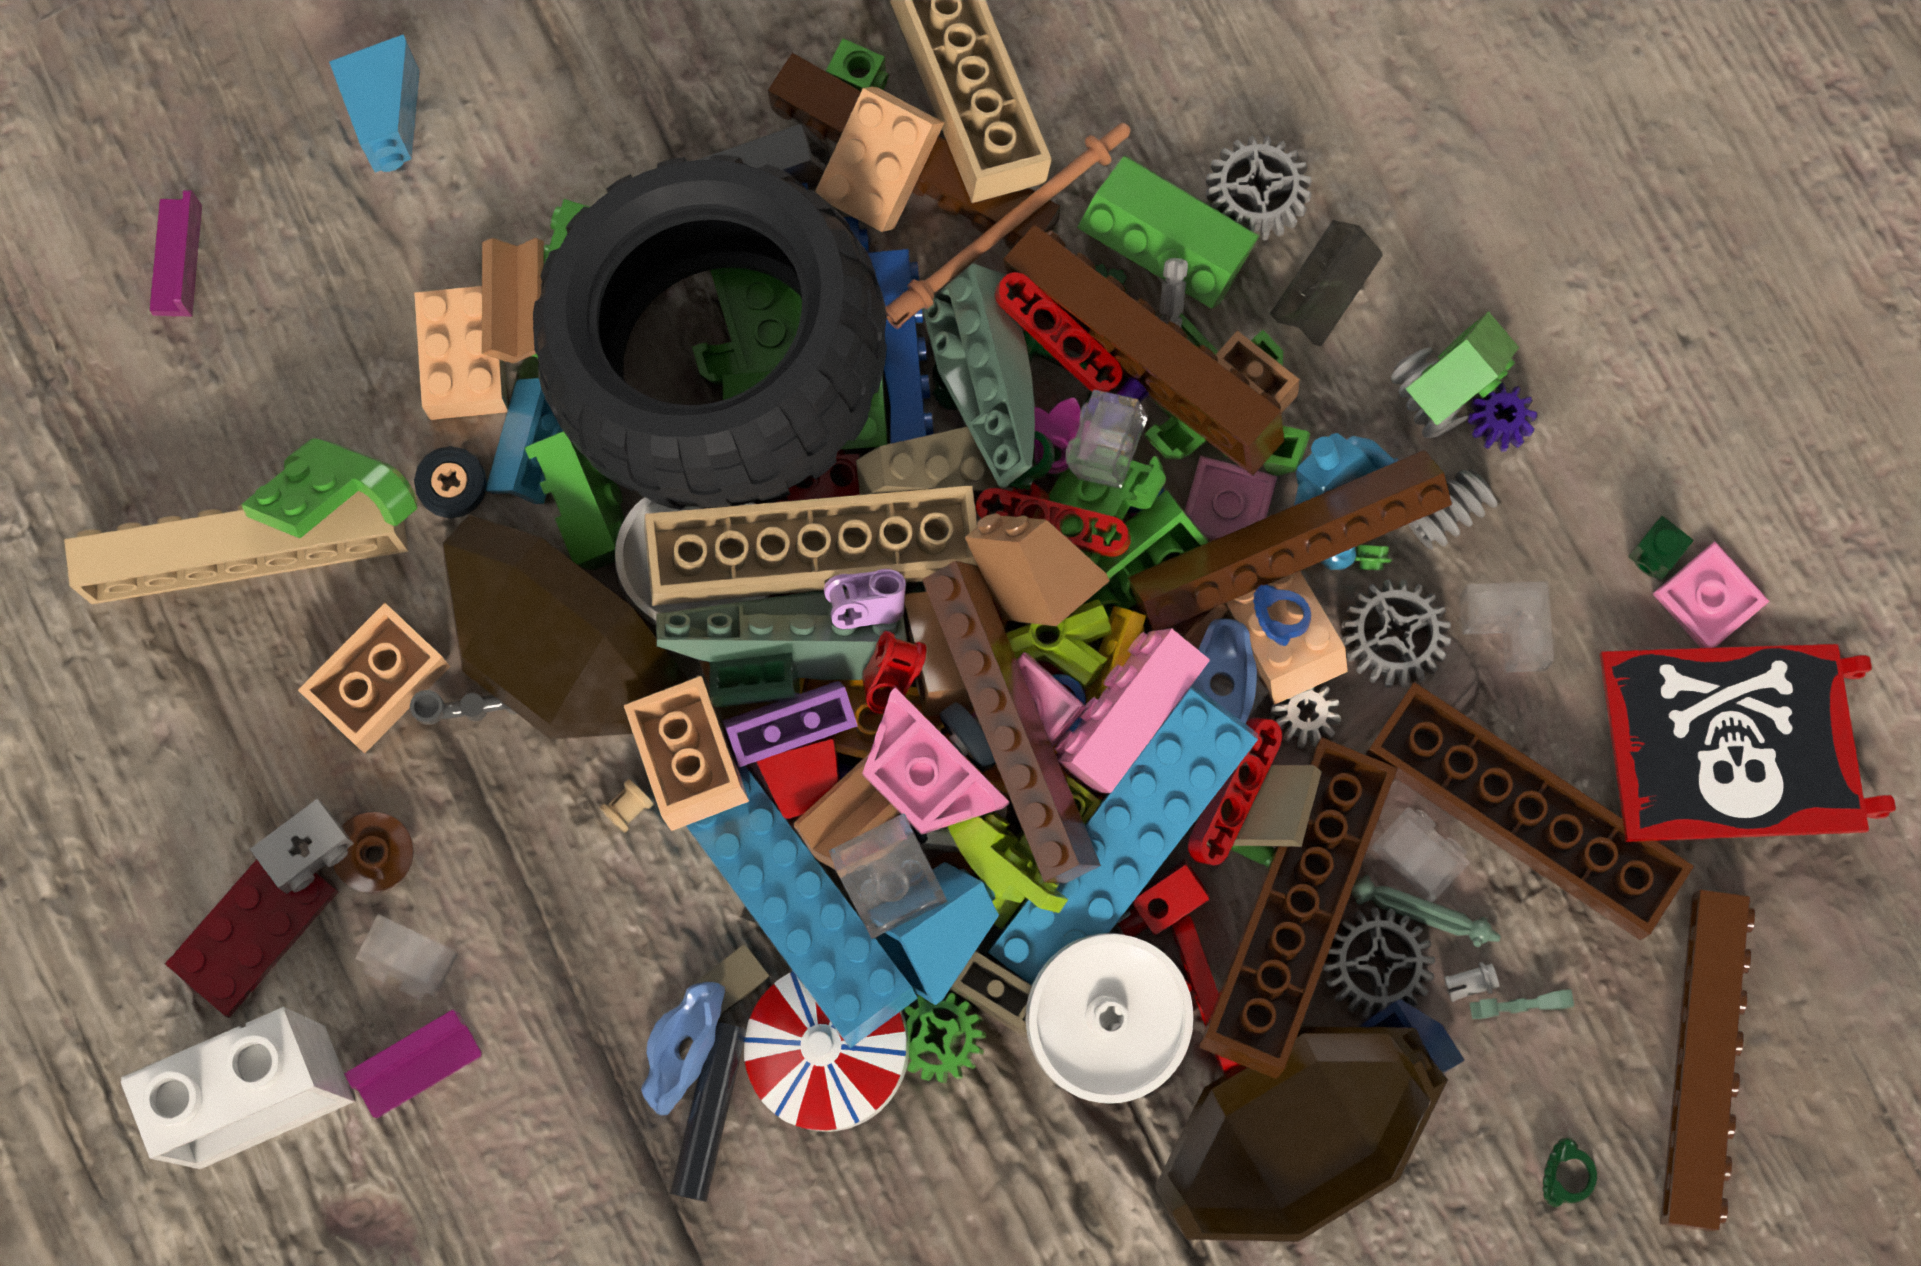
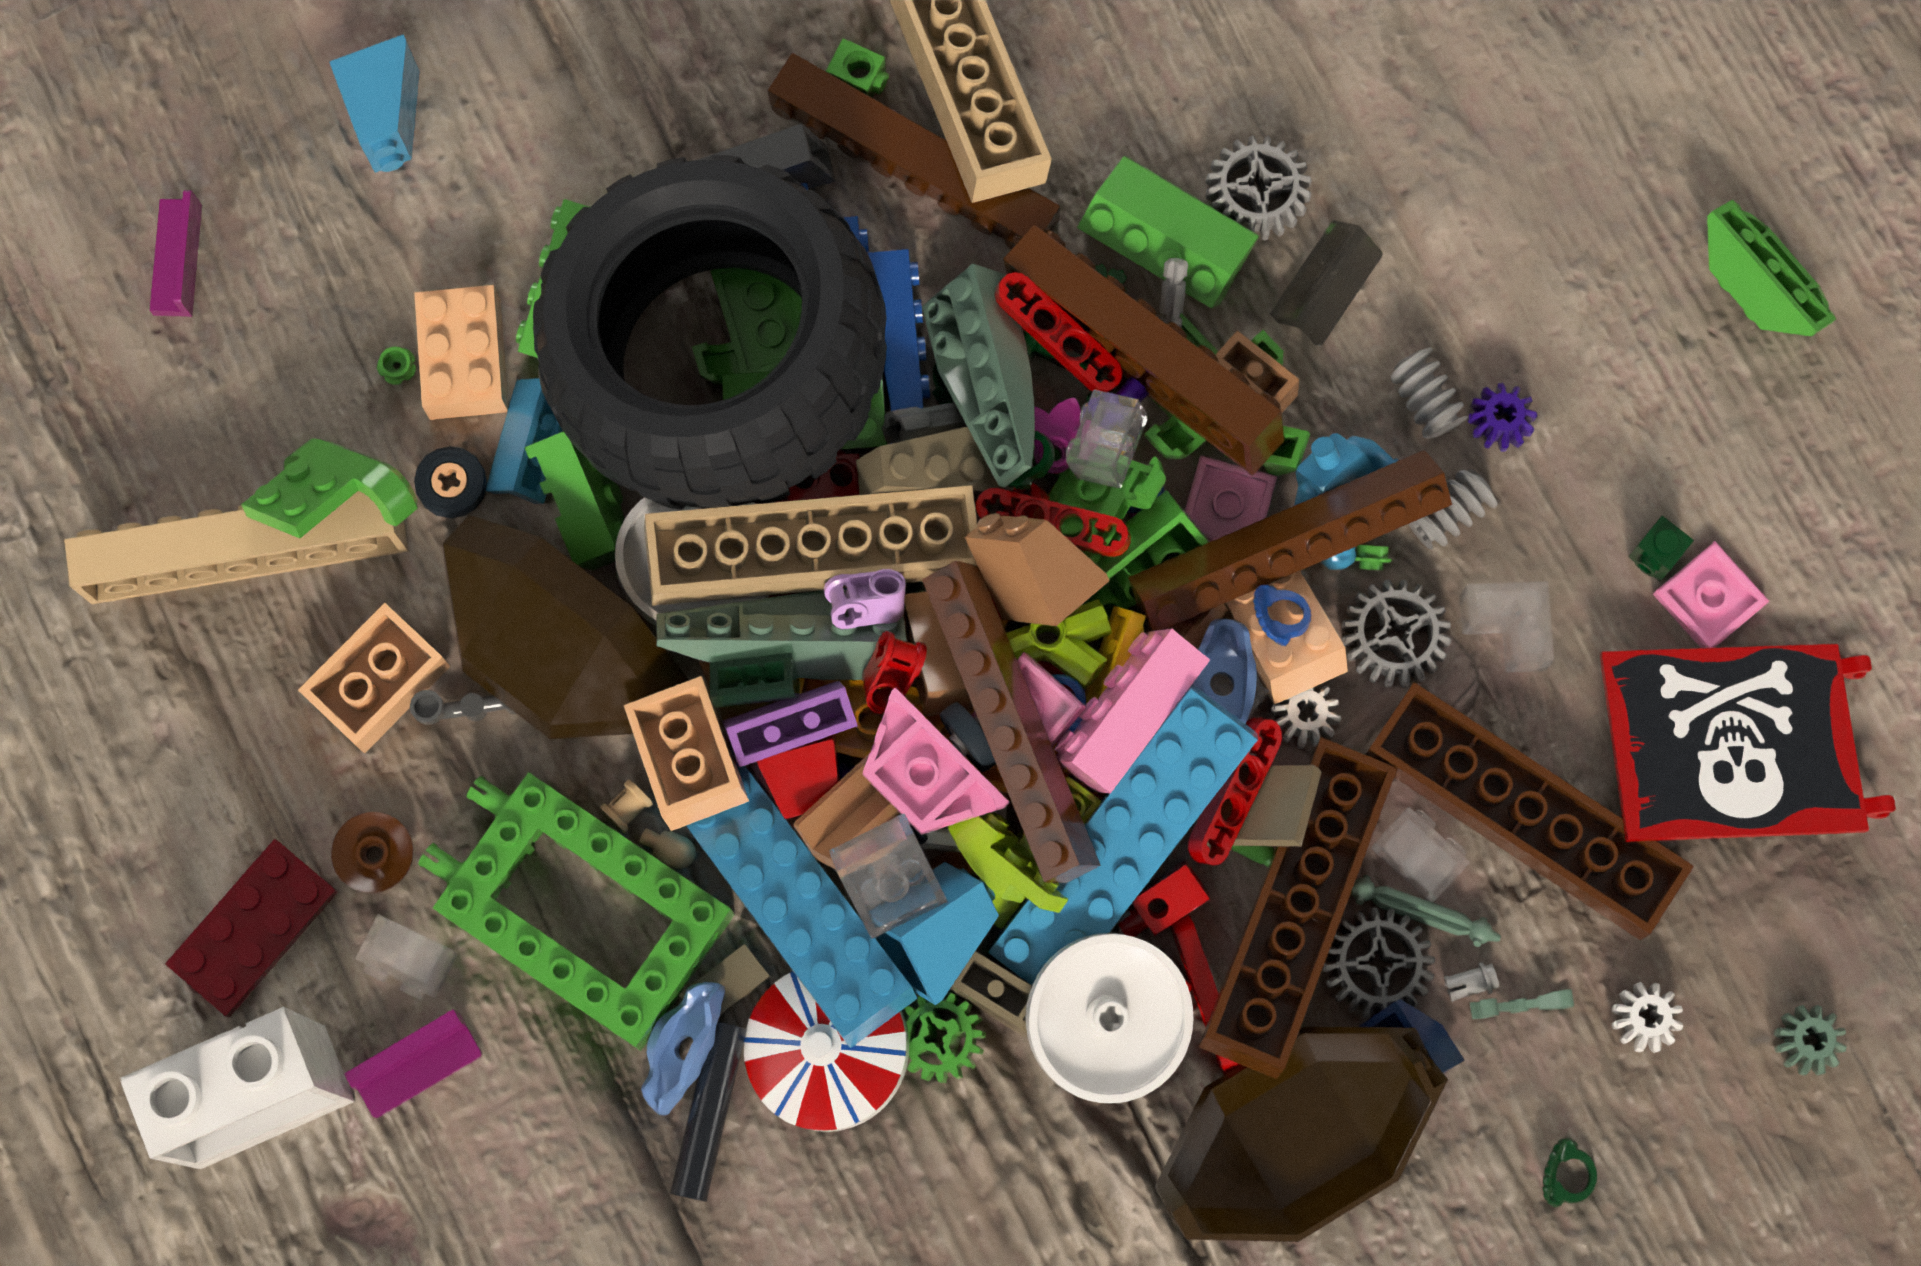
(281, 851): light grey brick -> none
(396, 355): none -> bright green plate
(508, 296): medium nougat panel -> none
(517, 825): none -> bright green brick
(670, 848): none -> tan cylinder
(878, 158): light nougat brick -> none
(920, 422): none -> dark grey axle
(921, 293): nougat bar -> none
(1466, 367): wedge -> none
(1659, 1010): none -> white gear
(1707, 1061): reddish brown brick -> none
(1764, 274): none -> bright green wedge
(1810, 1055): none -> sand green gear

